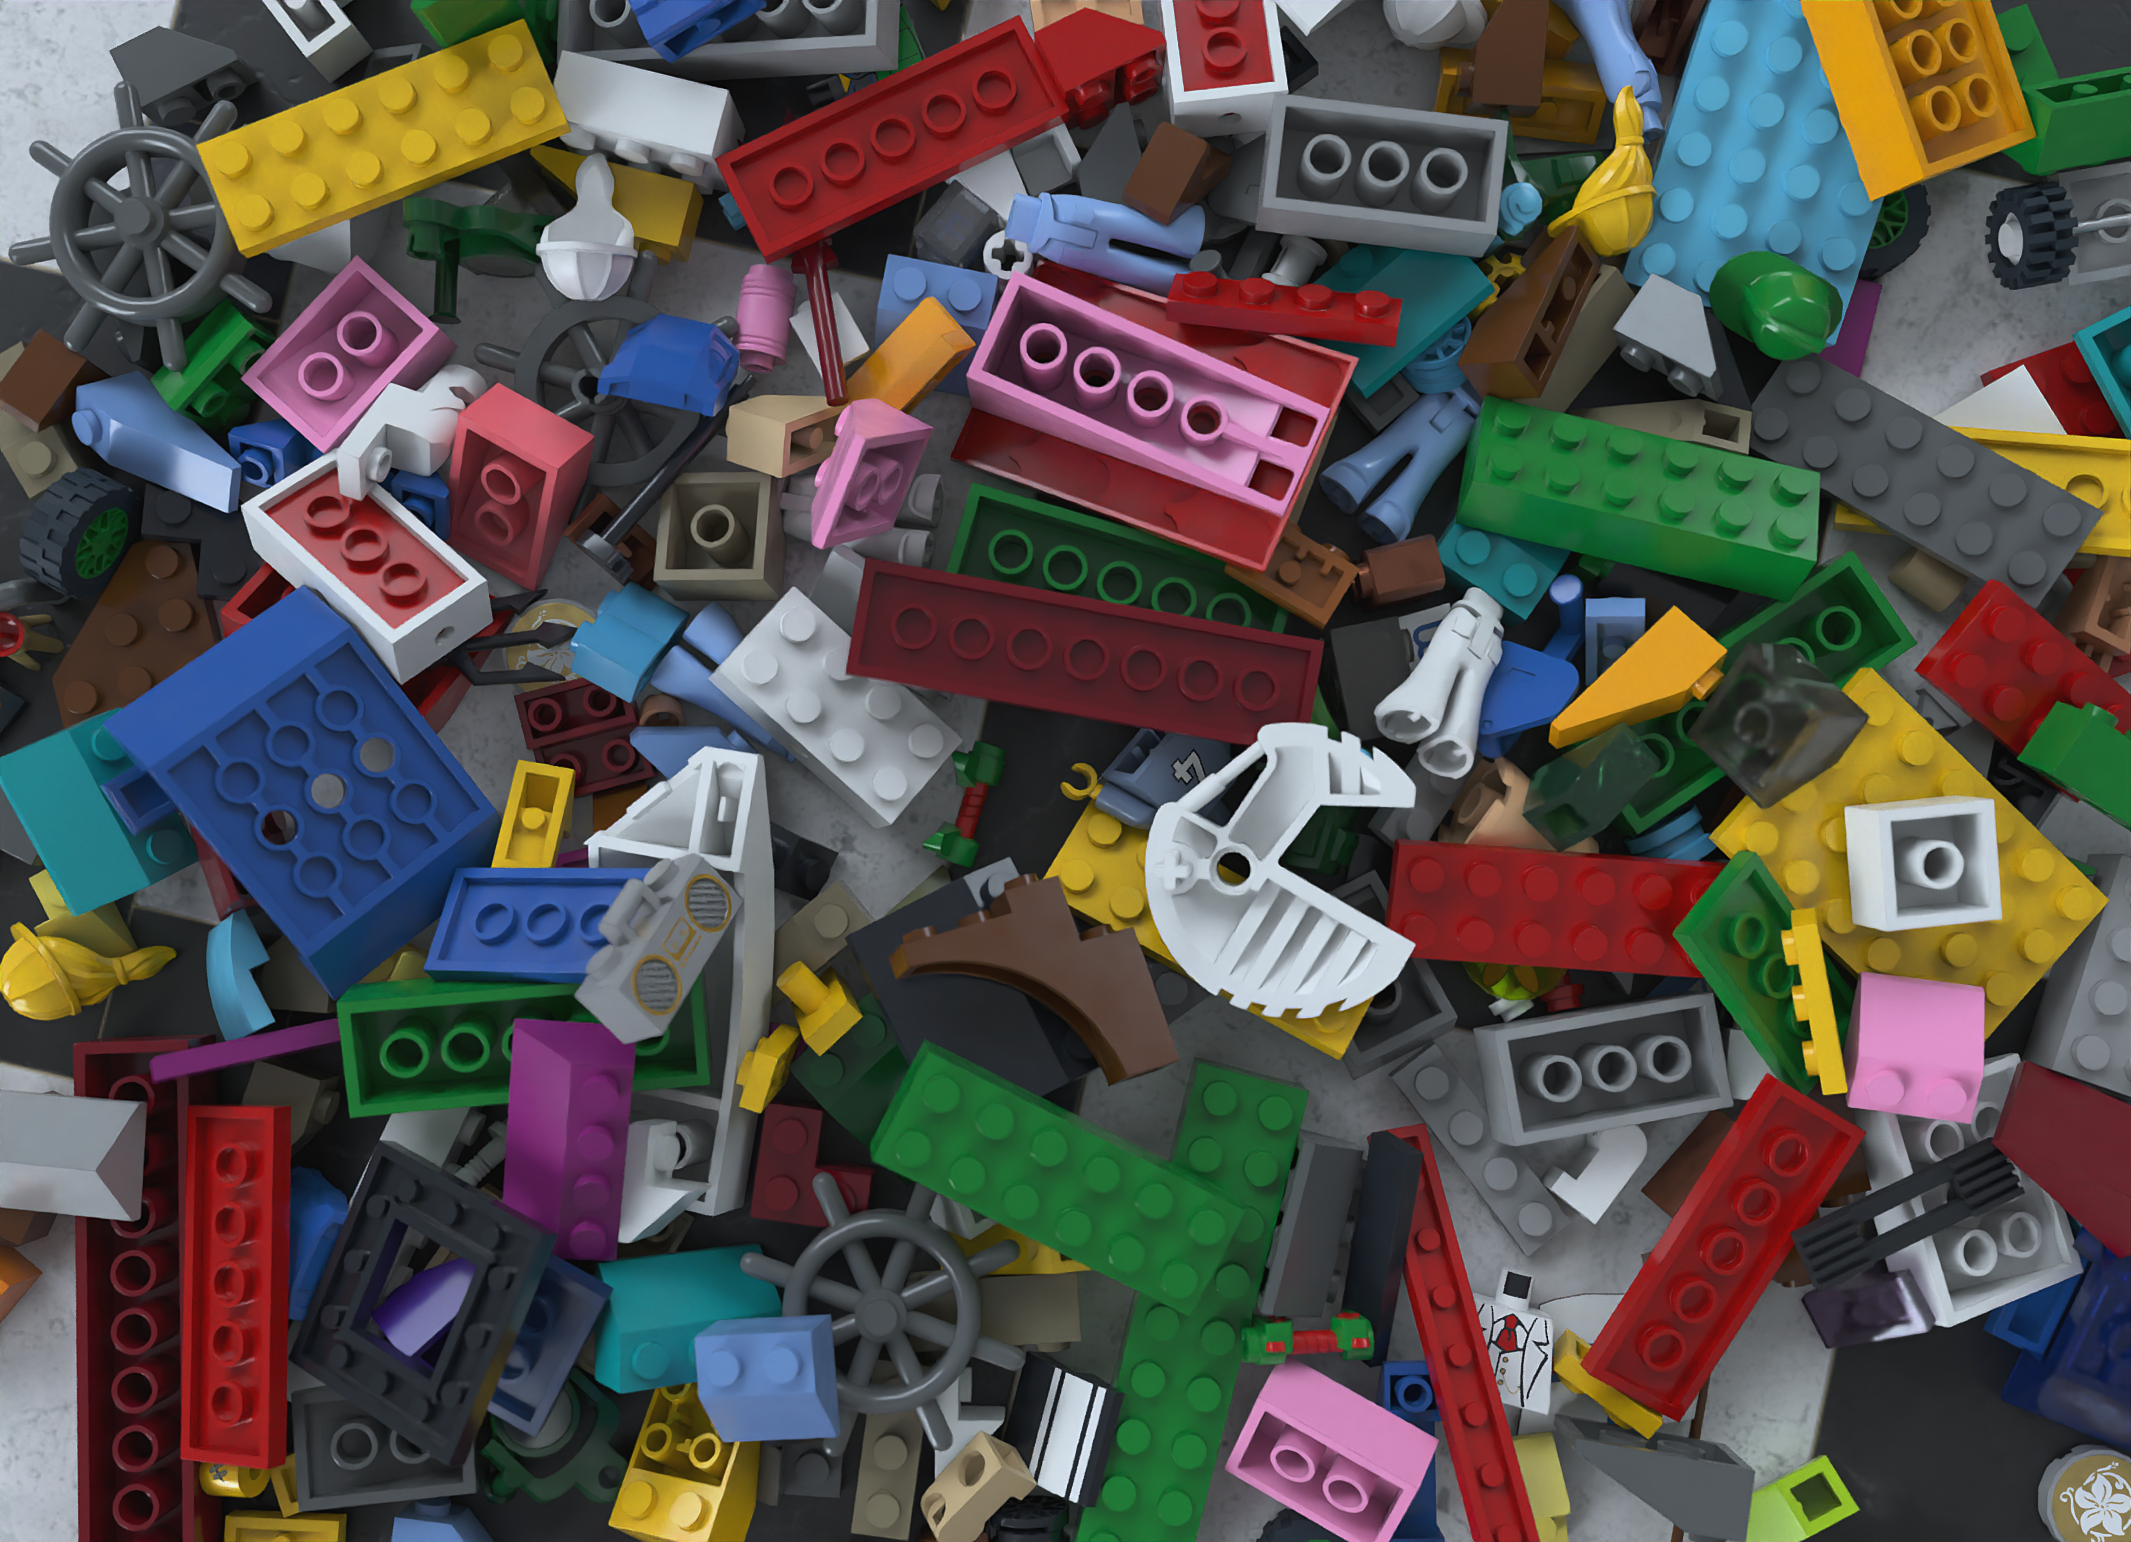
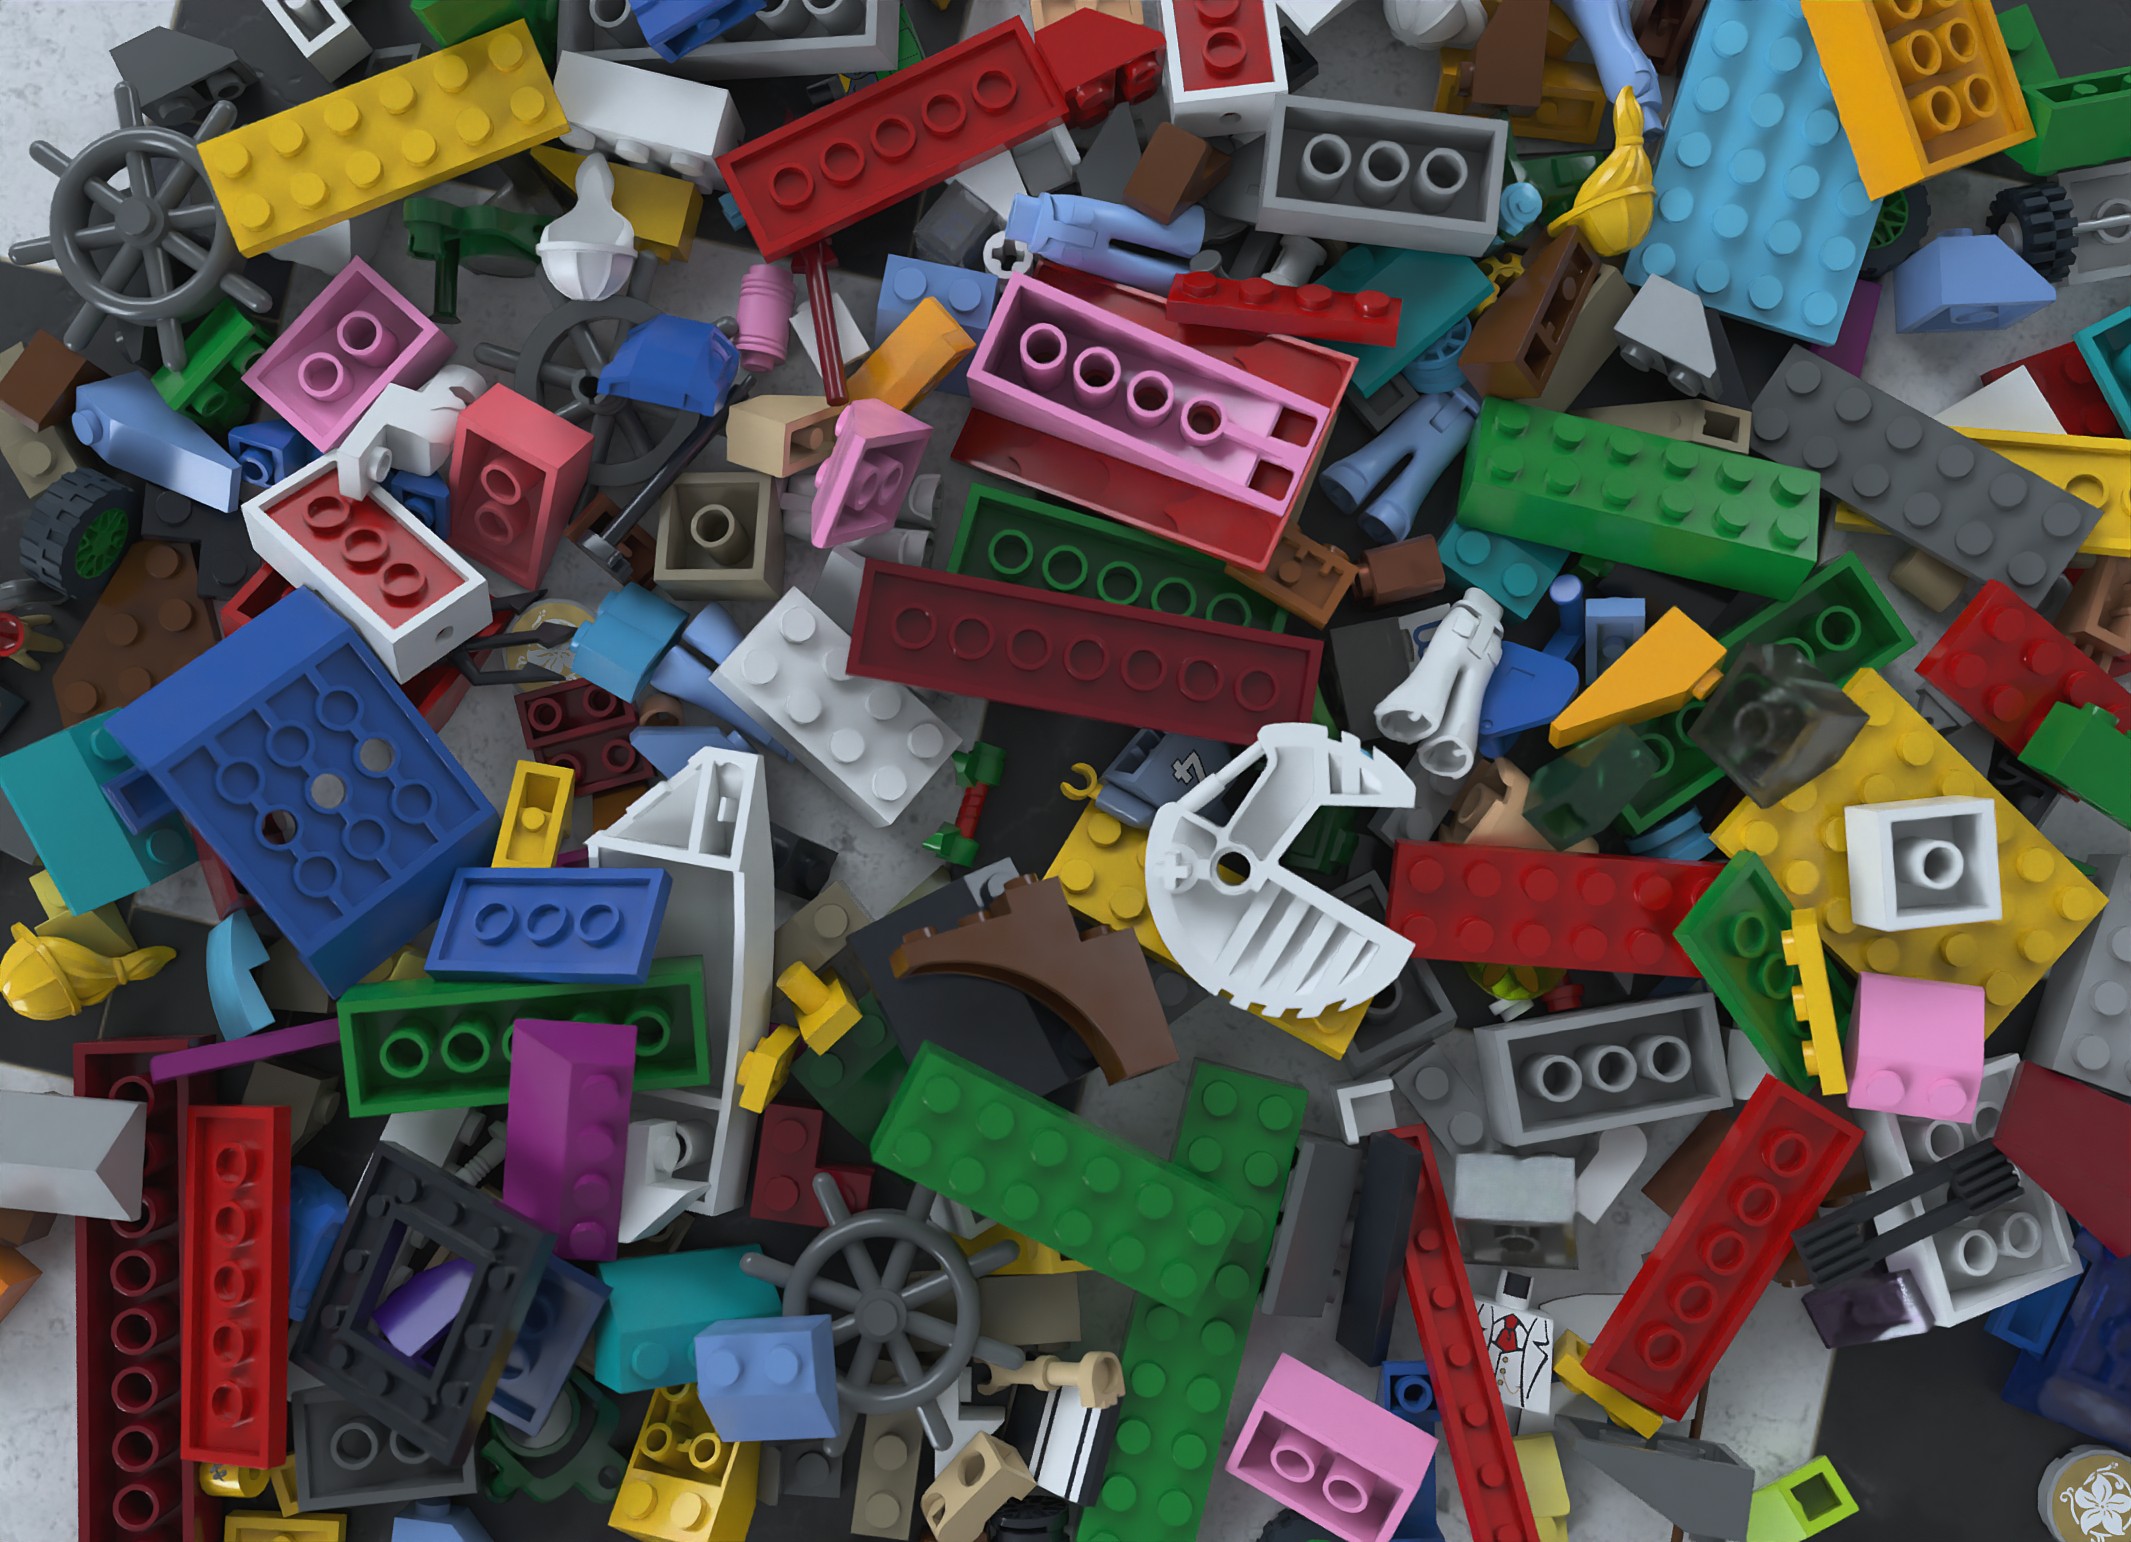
(658, 956): light grey piece -> none
(1096, 1375): none -> tan piece
(1273, 1338): green piece -> none
(1362, 1106): none -> white panel
(1517, 1209): none -> clear smoke slope
(1775, 304): green piece -> none
(1966, 286): none -> medium blue slope

